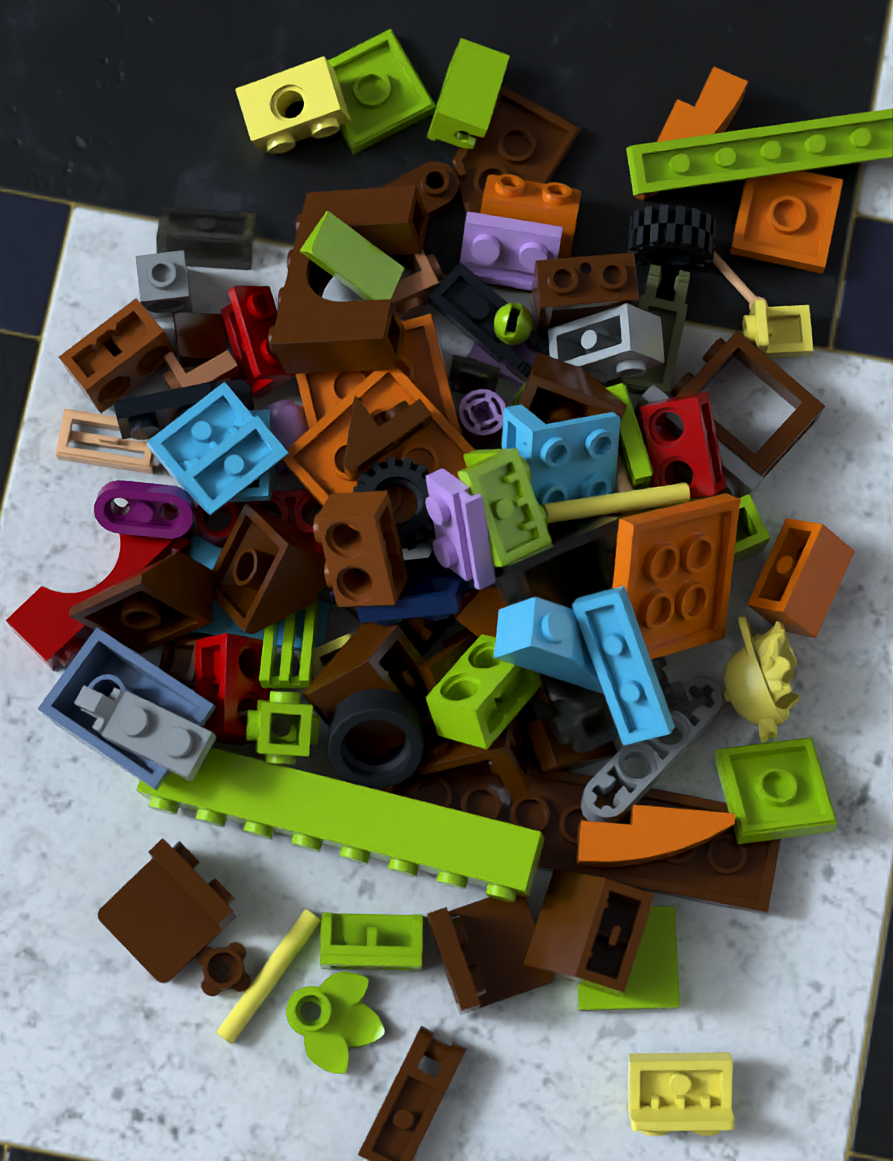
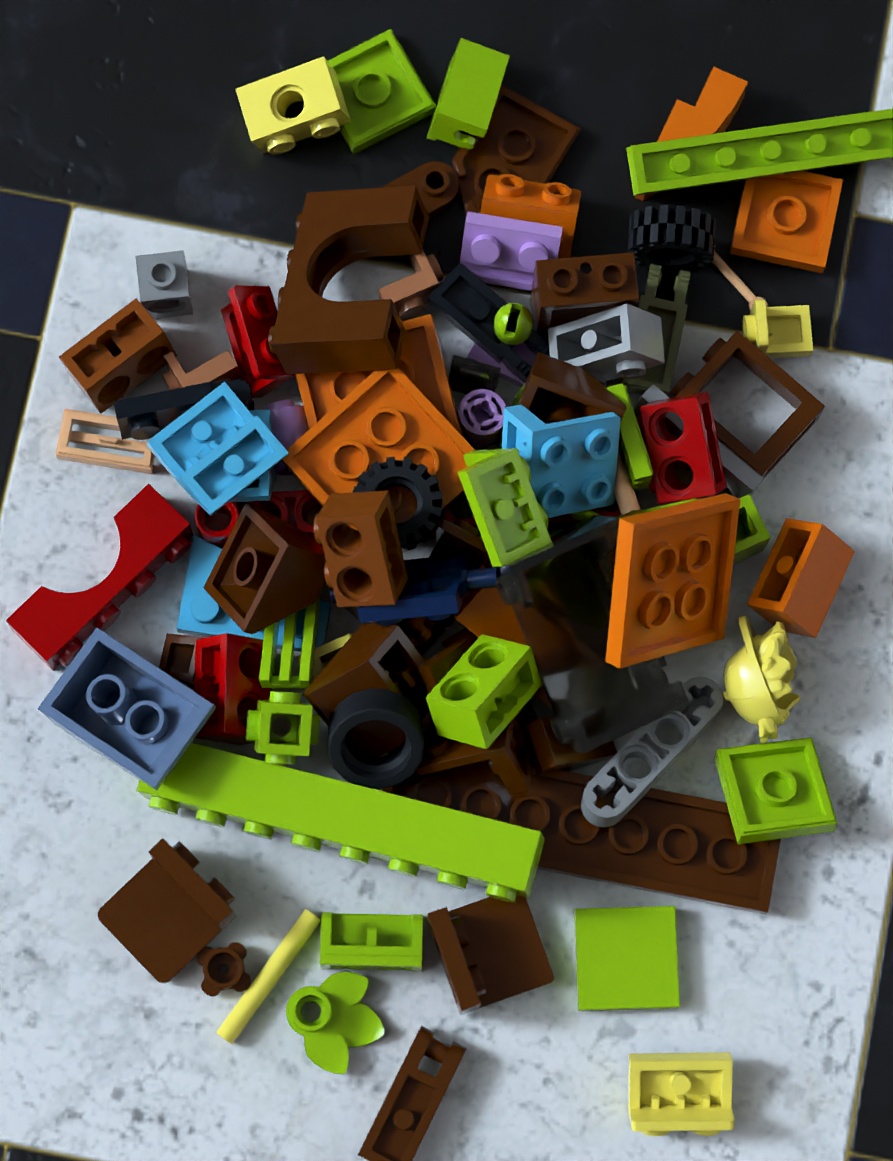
(146, 510): magenta plate -> none
(148, 730): light grey hinge -> none
(152, 604): reddish brown slope -> none
(199, 337): reddish brown slope -> none
(208, 237): clear smoke slope -> none
(352, 259): lime slope -> none
(371, 443): reddish brown slope -> none
(460, 529): lavender plate -> none
(545, 640): medium azure slope -> none
(589, 931): reddish brown slope -> none
(617, 502): light yellow bar -> none
(623, 665): medium azure plate -> none
(650, 836): orange slope -> none

